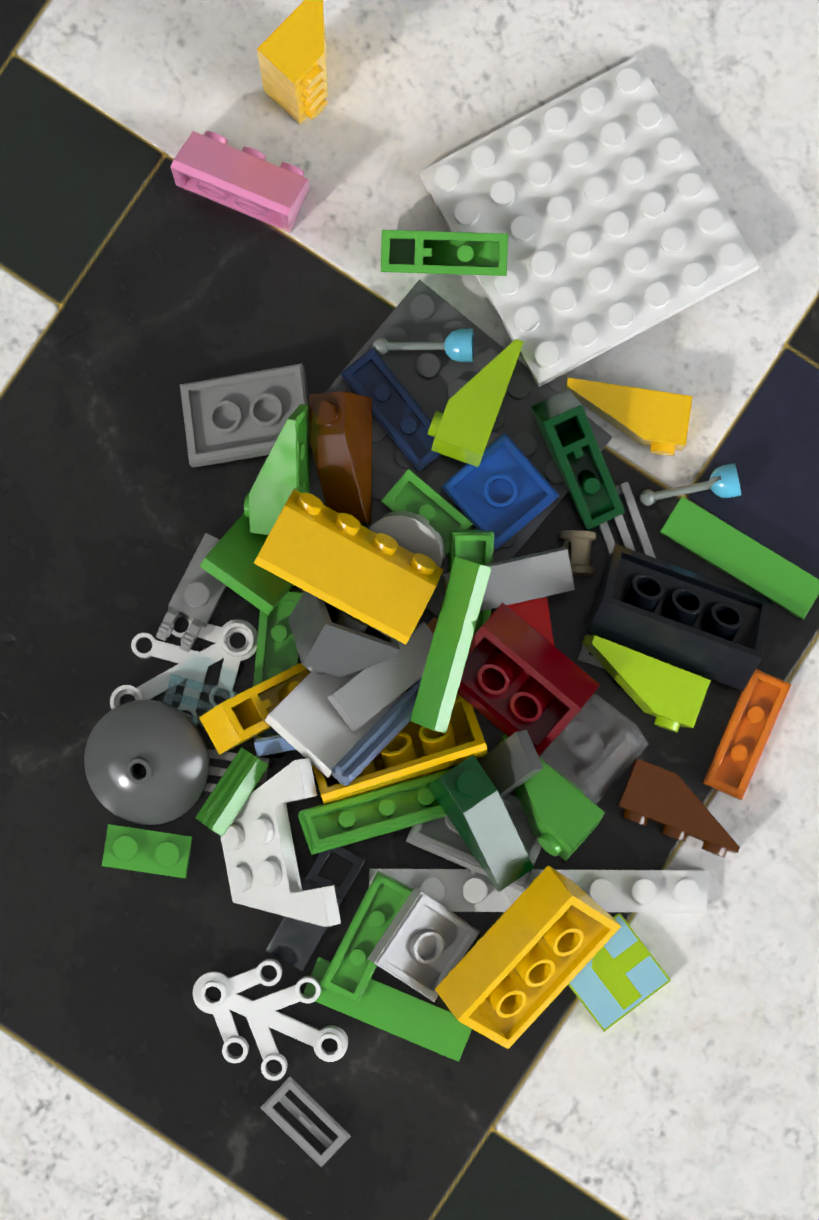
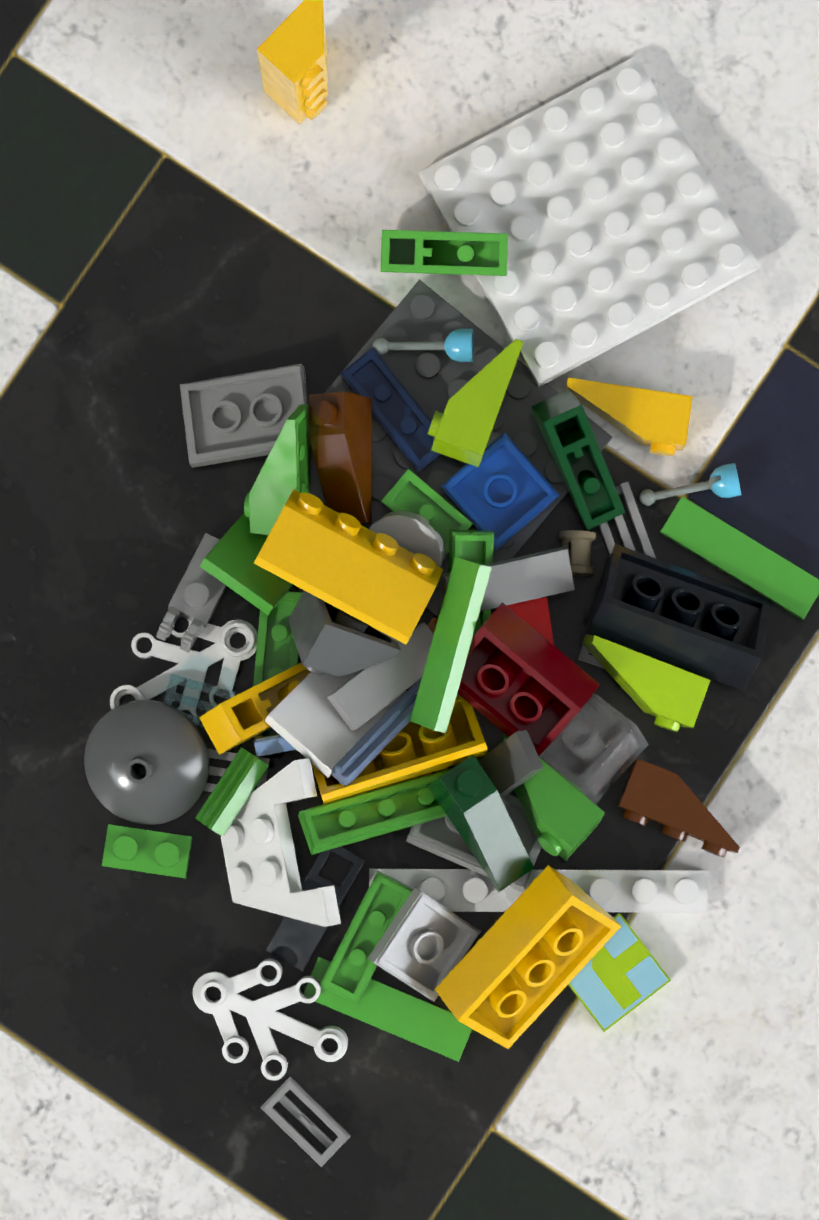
(240, 179): bright pink slope -> none
(746, 734): orange tile -> none

